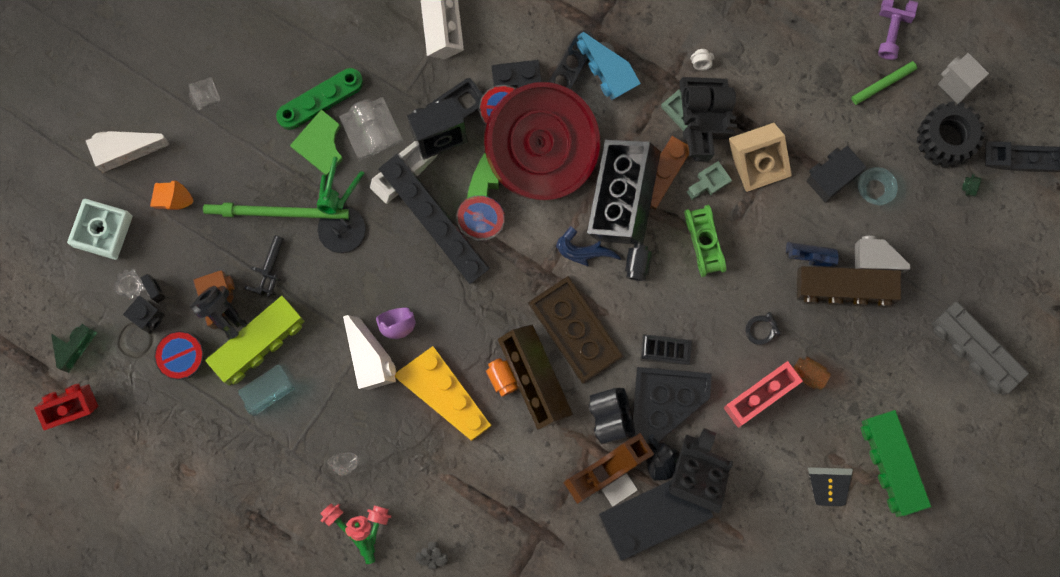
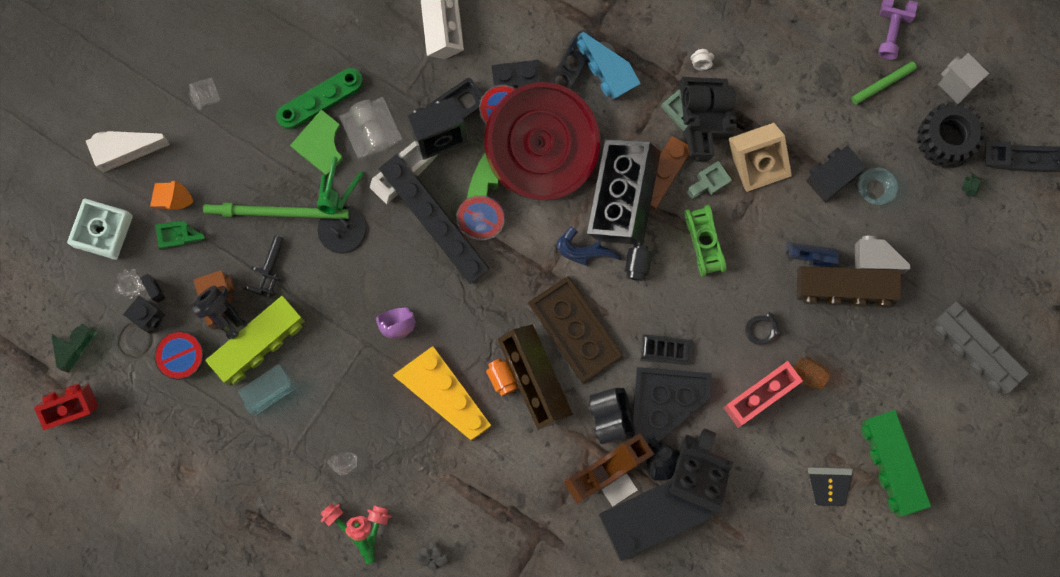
(176, 235): none -> green slope
(370, 360): white slope -> none

